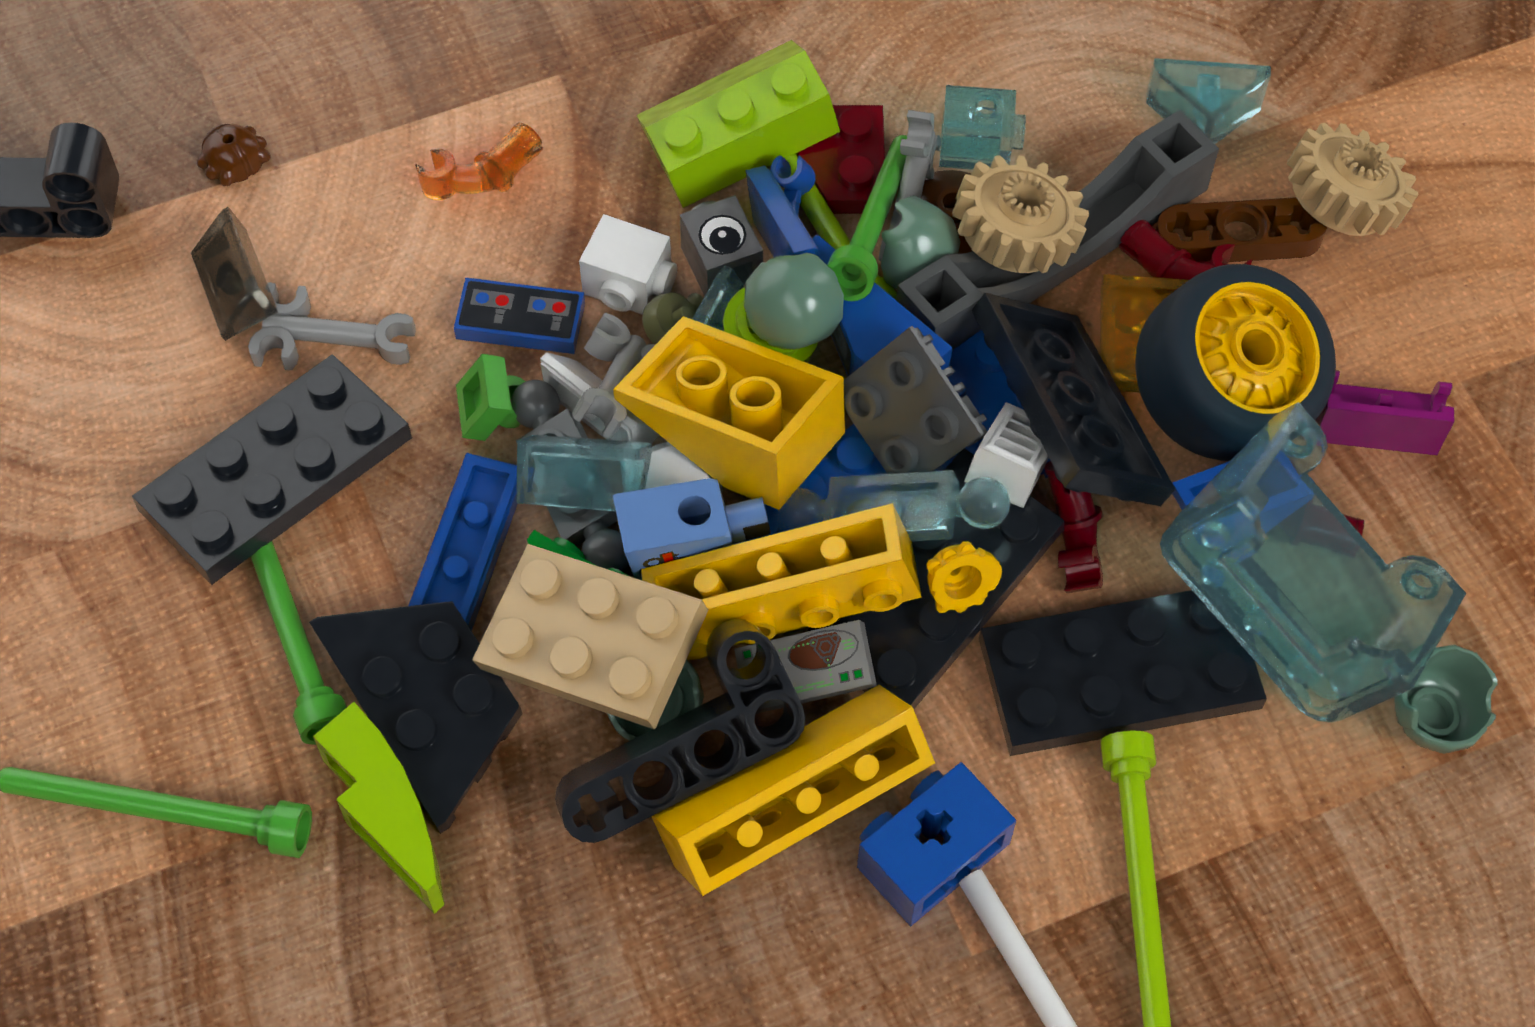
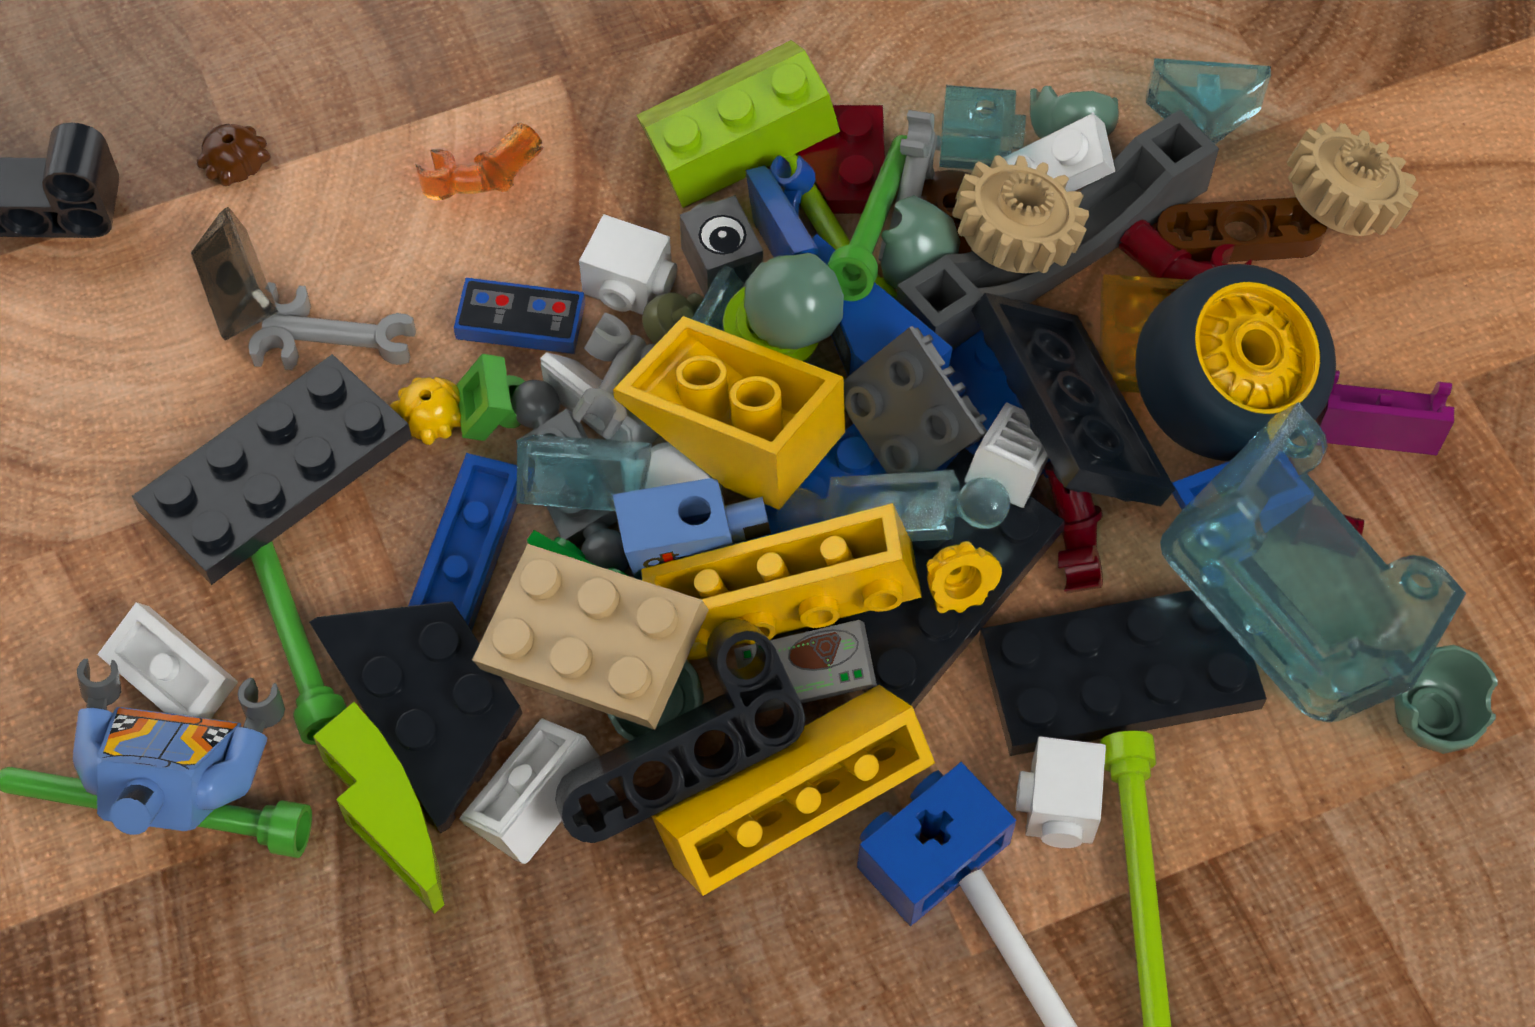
(166, 665): none -> white plate
(166, 765): none -> medium blue torso
(430, 417): none -> yellow animal
(519, 801): none -> white slope
(1053, 113): none -> sand green hair
(1063, 792): none -> white brick
(1075, 151): none -> white plate

